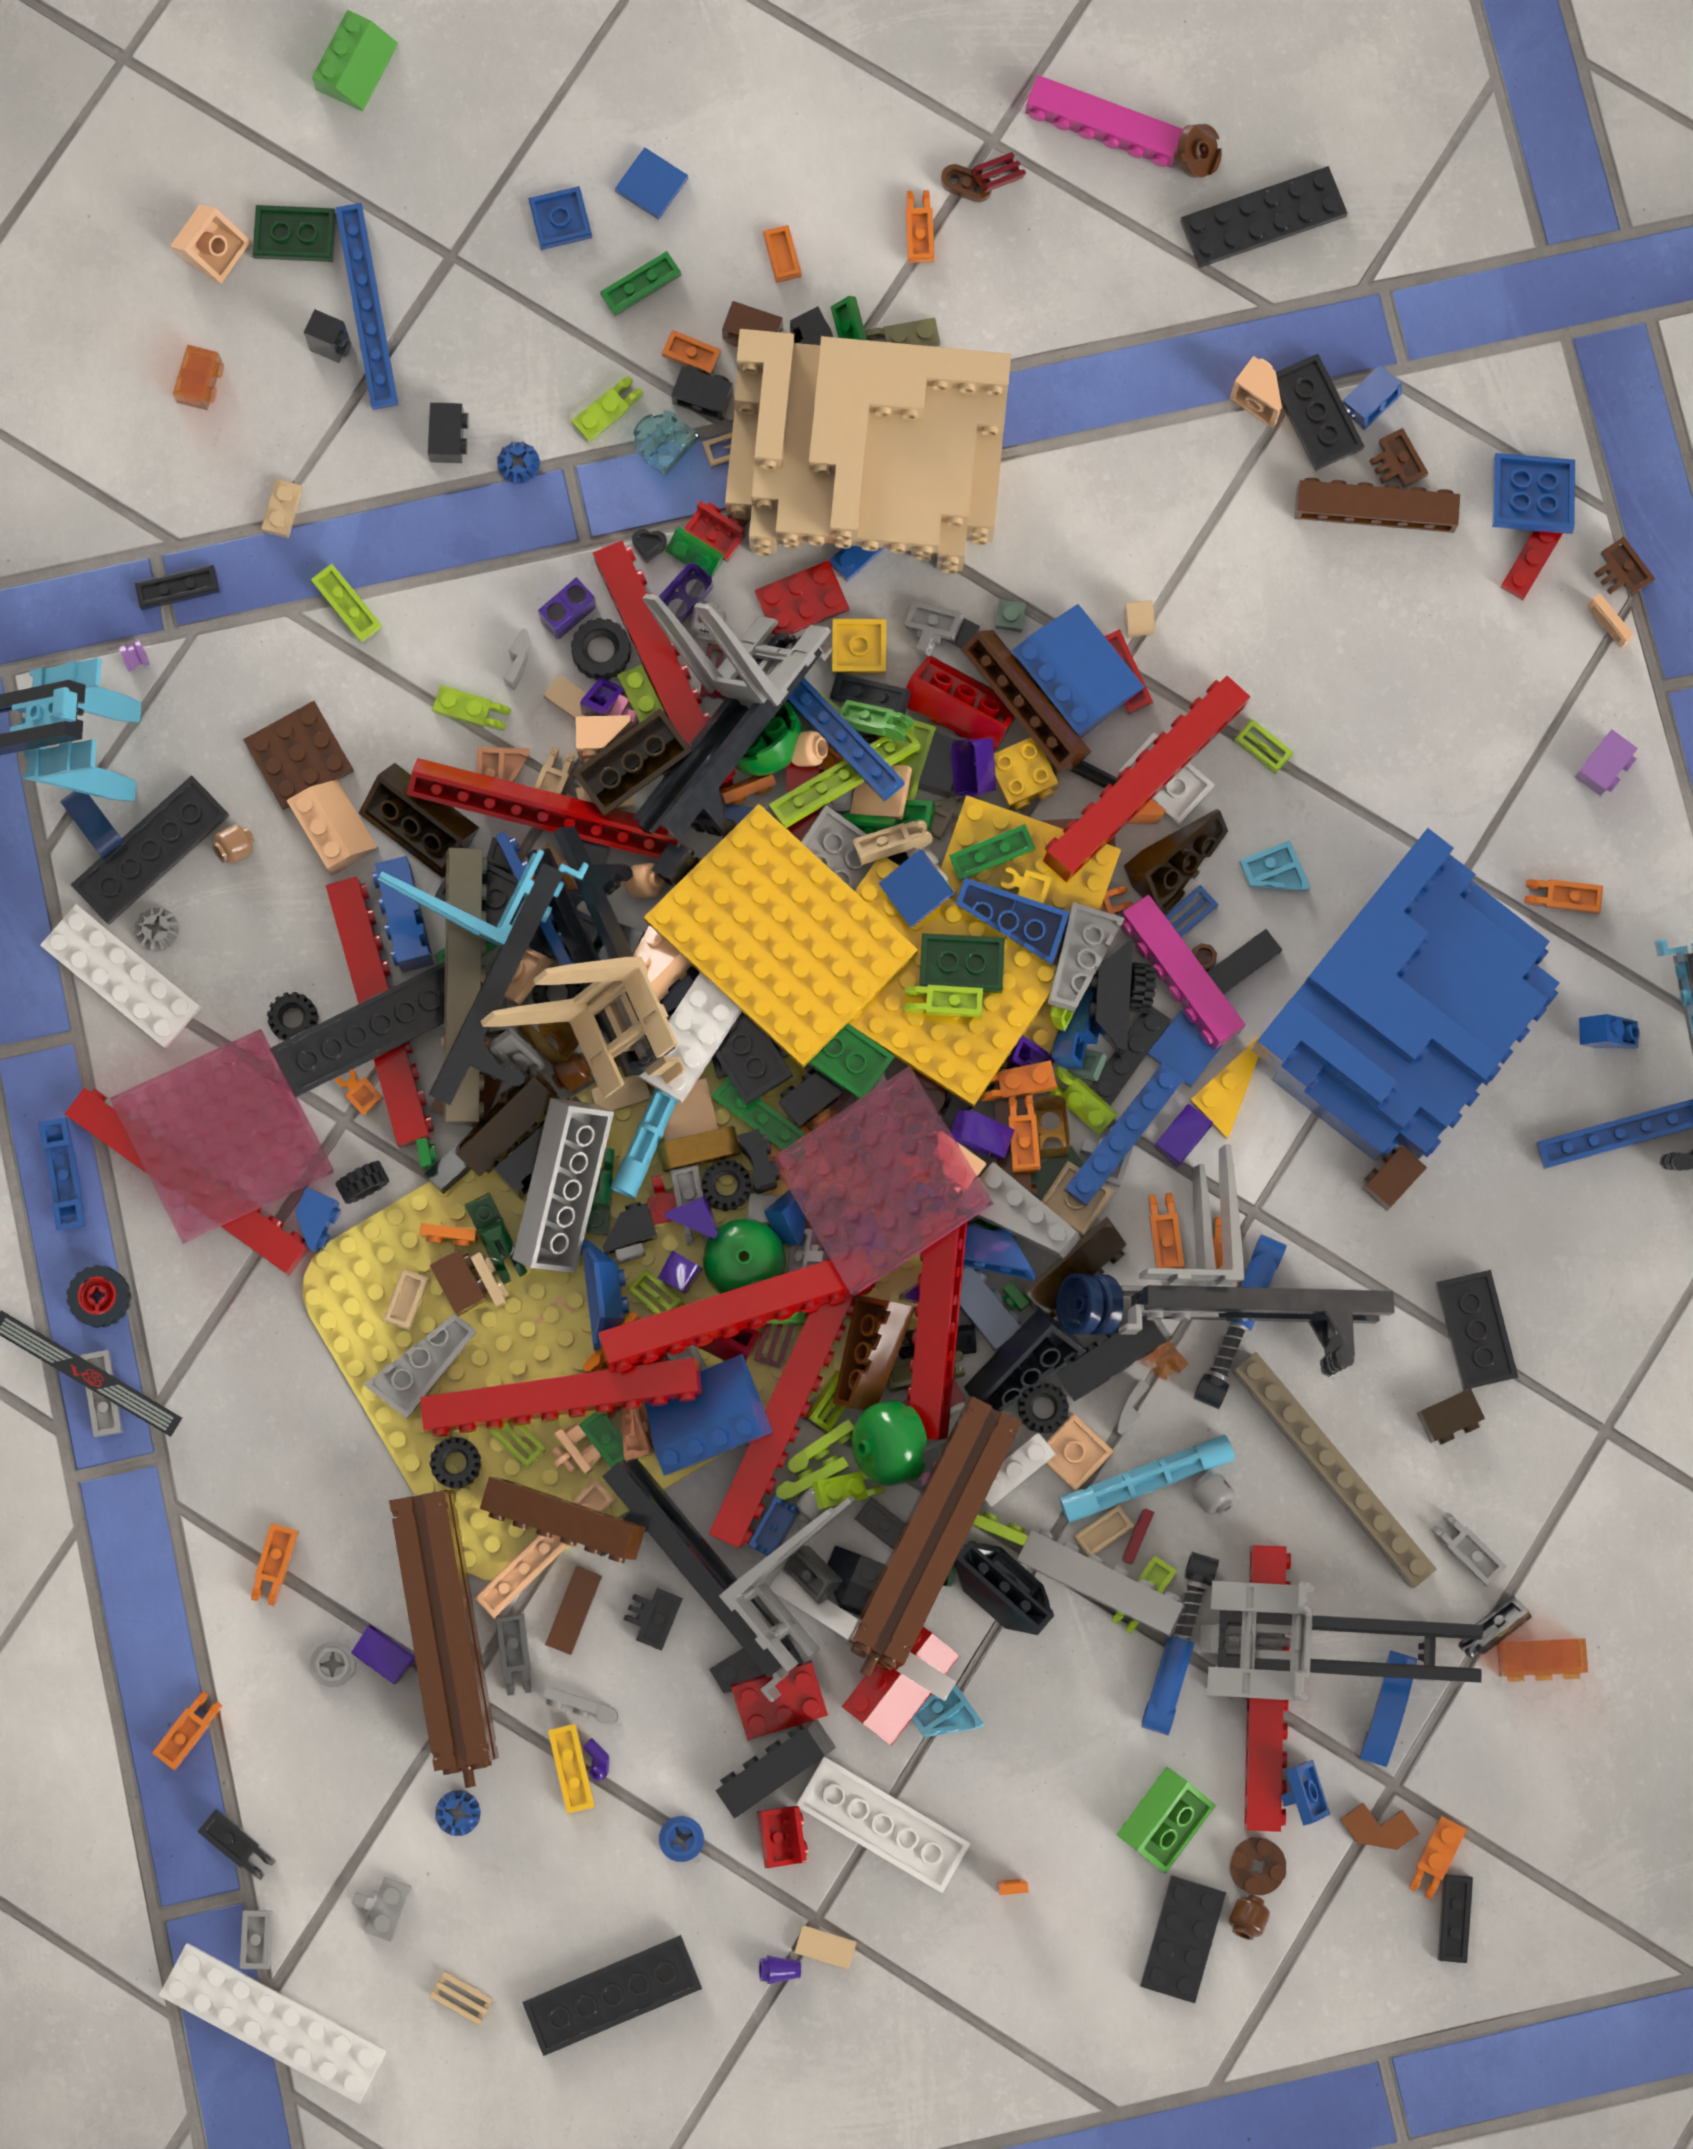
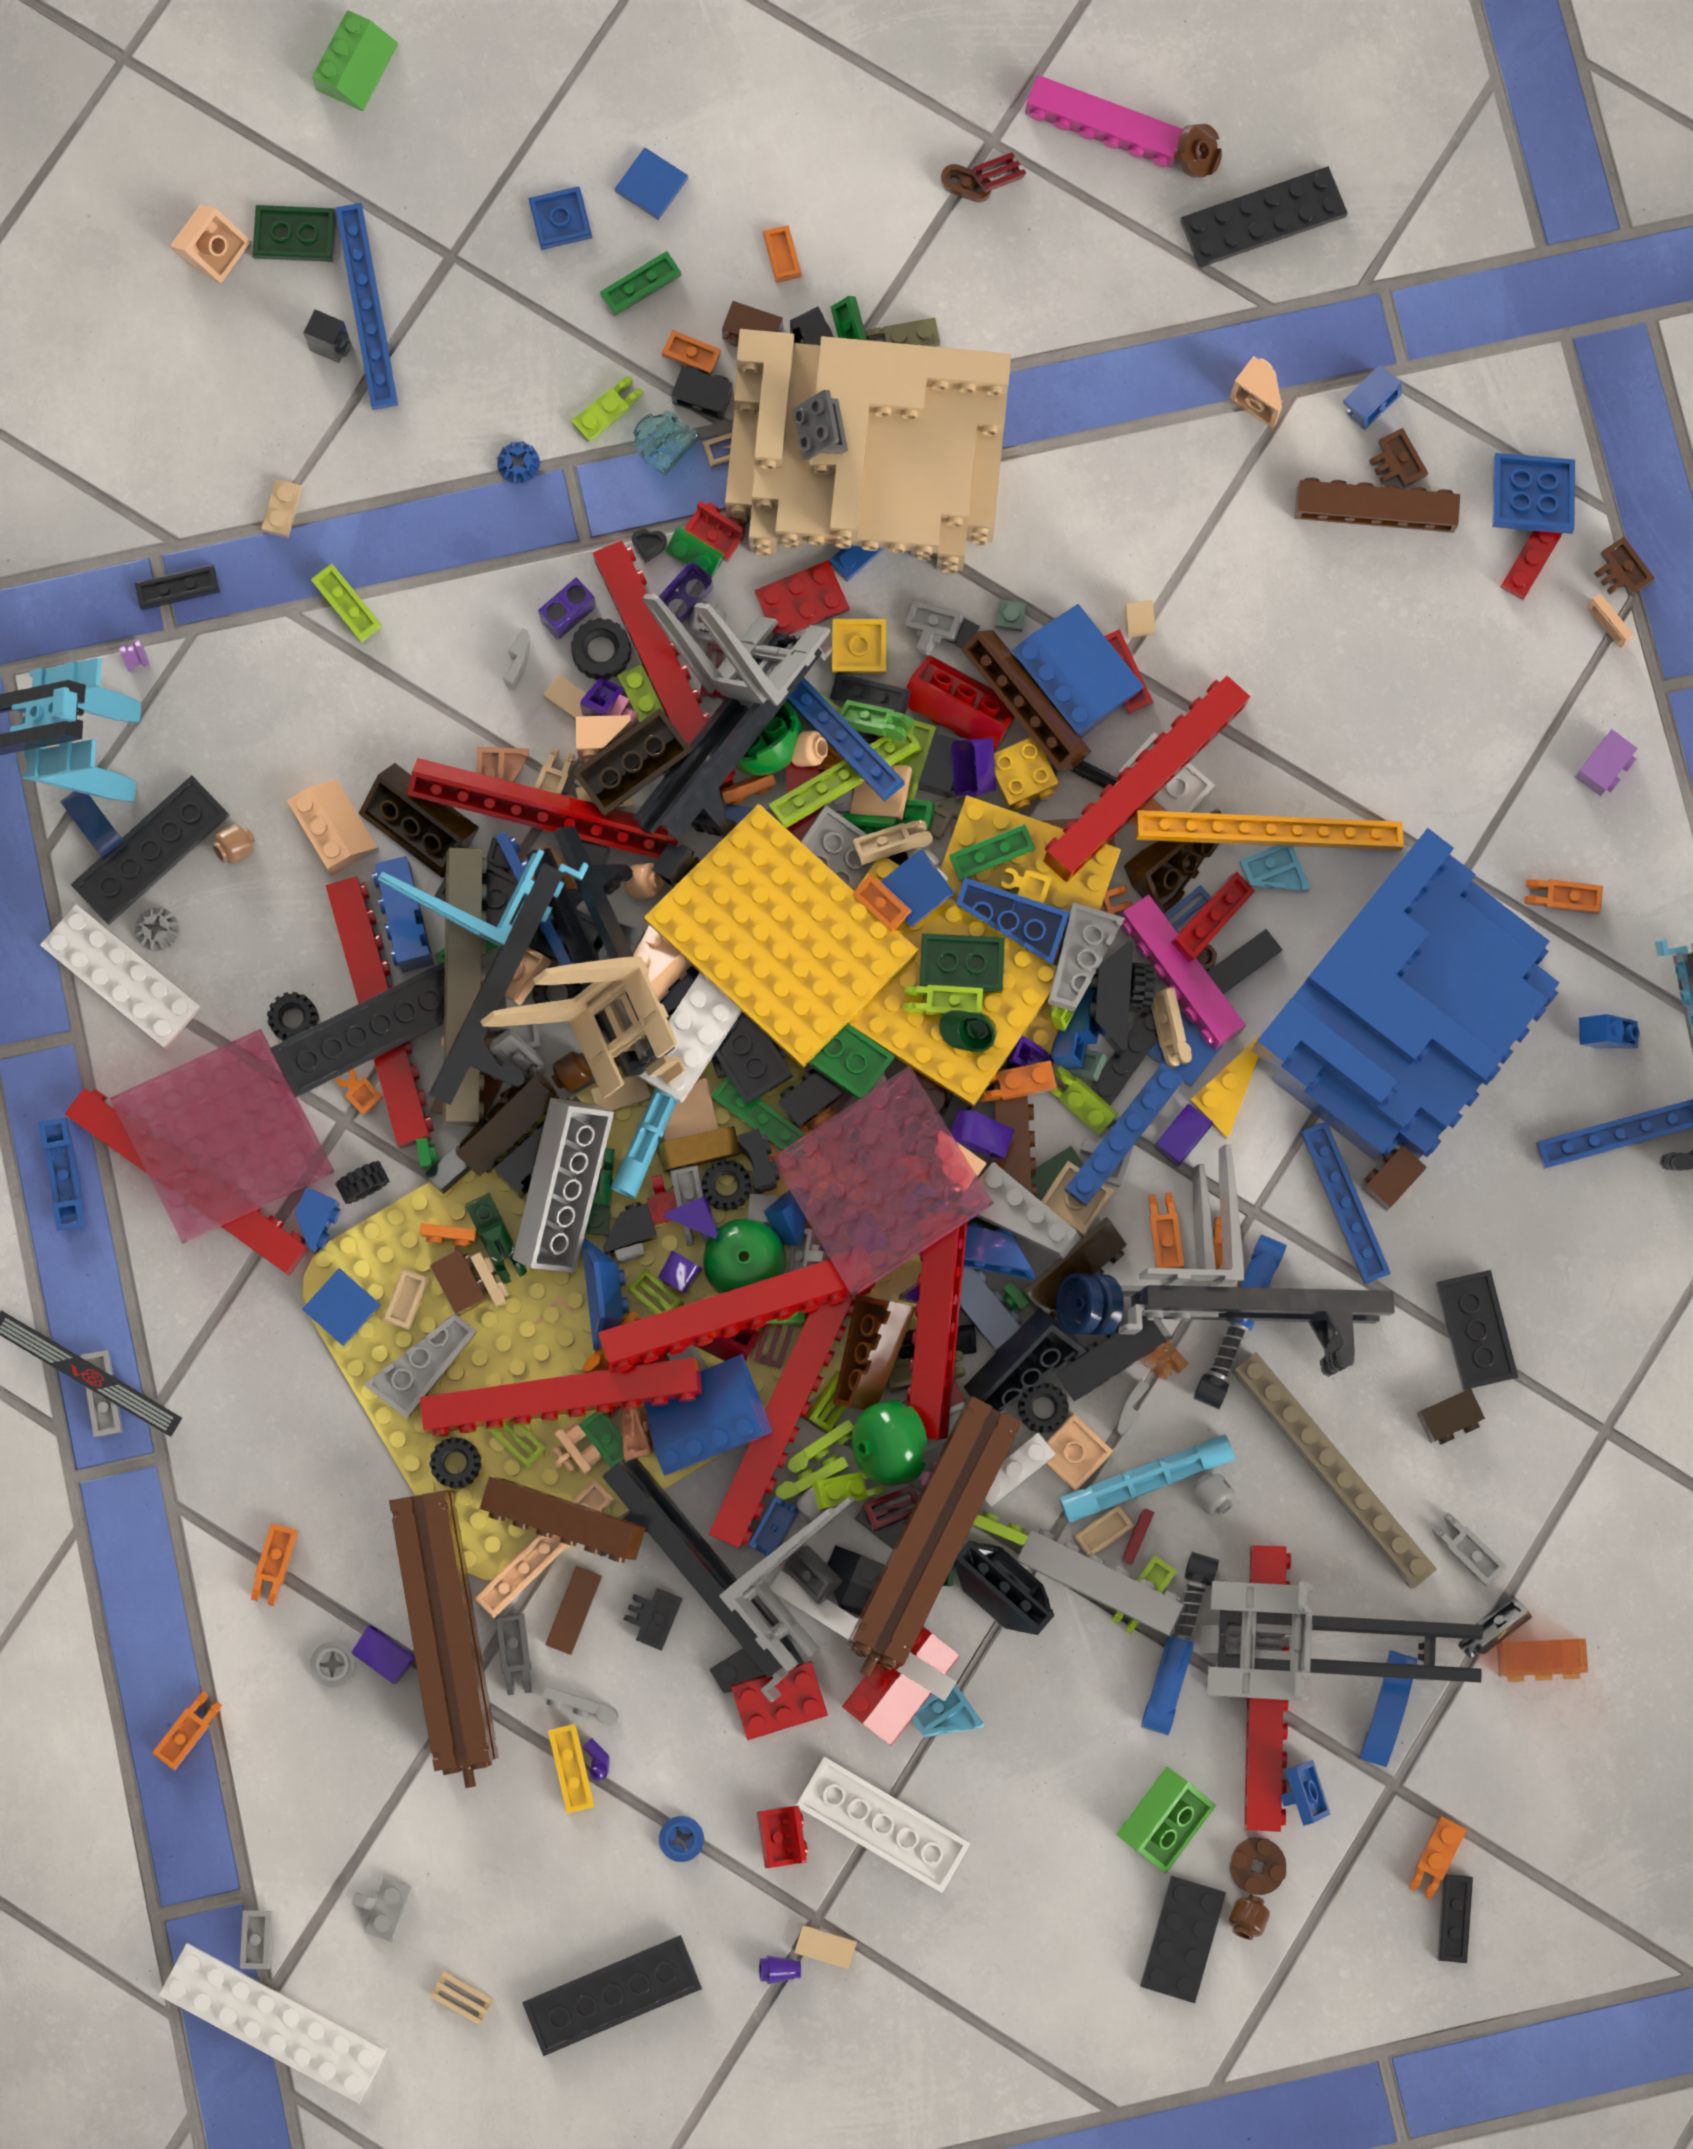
(110, 1307): black wheel -> none
(198, 377): clear orange brick -> none
(234, 1842): black hinge -> none
(298, 753): reddish brown plate -> none
(341, 1307): none -> blue tile
(447, 432): black brick -> none
(468, 708): lime hinge -> none
(469, 1806): blue gear -> none
(560, 1031): pearl gold piece -> none
(774, 1769): black wedge -> none
(820, 426): none -> dark grey bracket
(872, 1516): none -> dark red tile
(882, 902): none -> orange plate
(919, 229): orange hinge -> none
(968, 1030): none -> dark green cap
(1012, 1887): orange tile -> none
(1025, 1137): orange hinge -> none
(1056, 1105): pearl gold piece -> none
(1170, 1028): none -> tan hinge
(1212, 916): none -> red plate
(1256, 753): lime tile -> none
(1269, 830): none -> light orange plate
(1317, 412): black plate -> none
(1345, 1202): none -> blue plate
(1390, 1834): dark orange tile -> none

